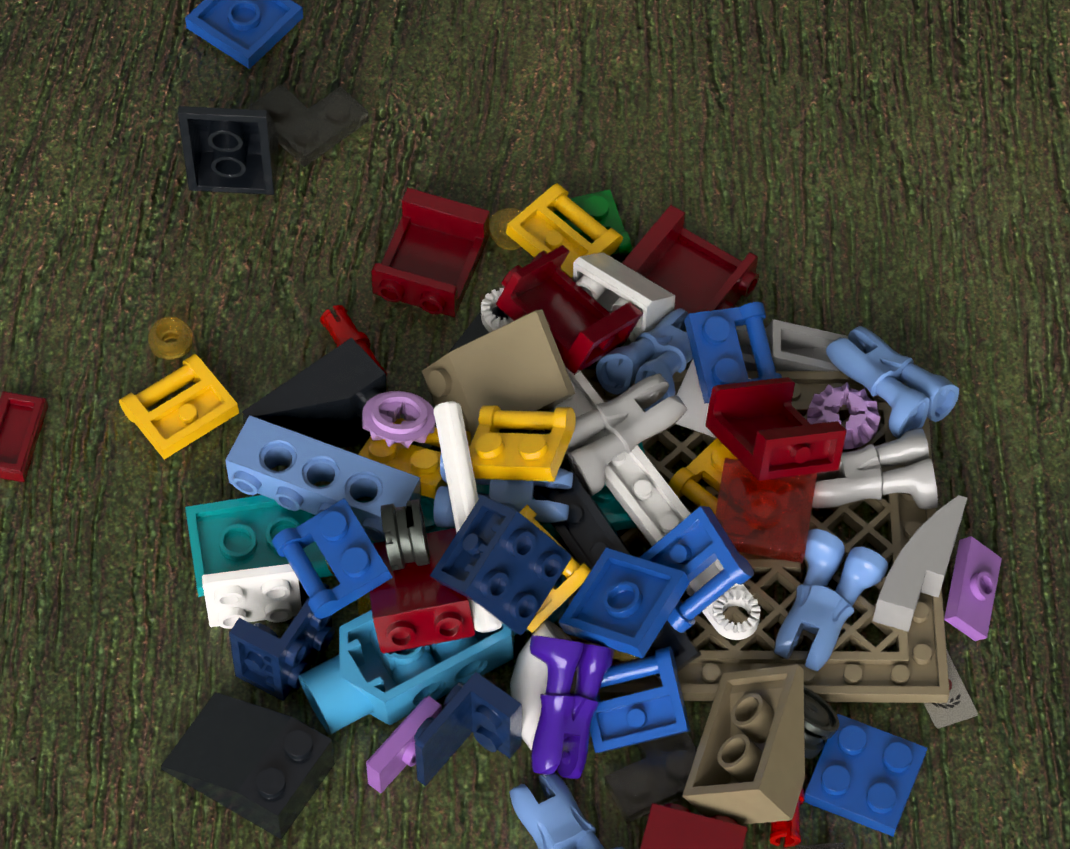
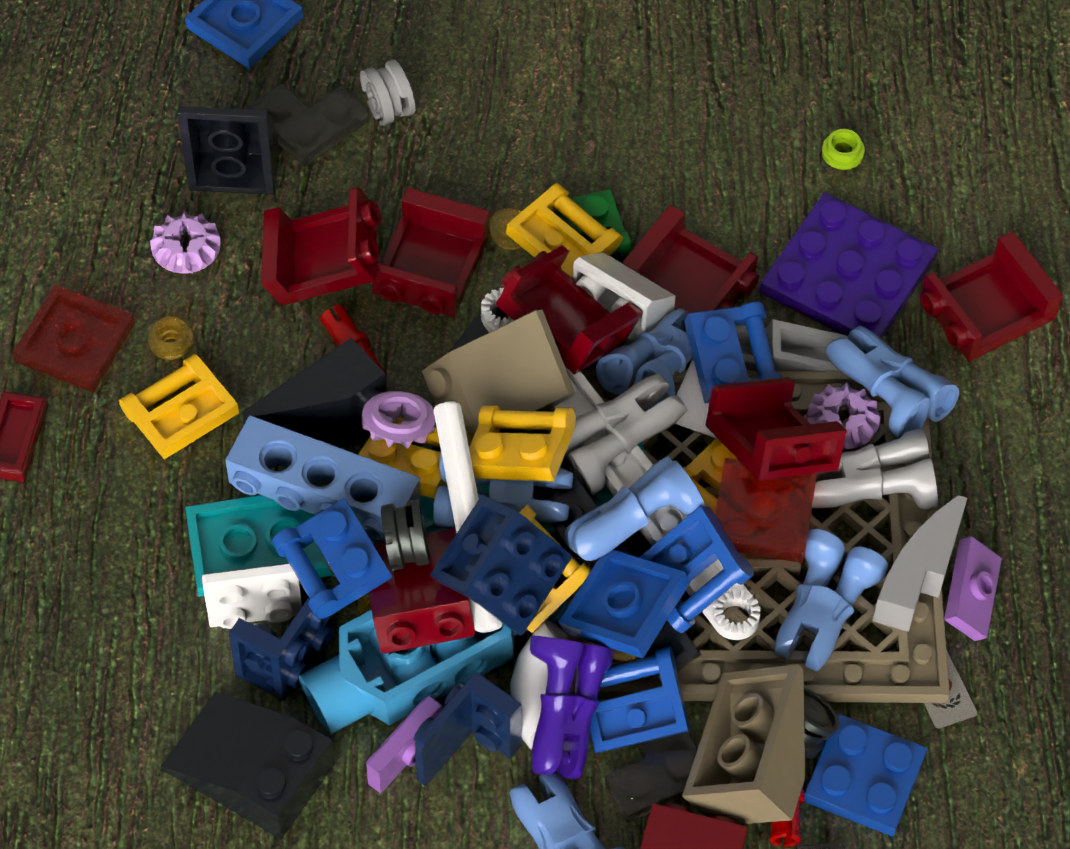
(73, 338): none -> clear red plate
(202, 247): none -> lavender gear
(320, 250): none -> dark red panel
(387, 92): none -> light grey wheel
(629, 509): none -> medium blue piece
(846, 141): none -> lime plate
(848, 269): none -> dark purple plate
(992, 299): none -> dark red panel

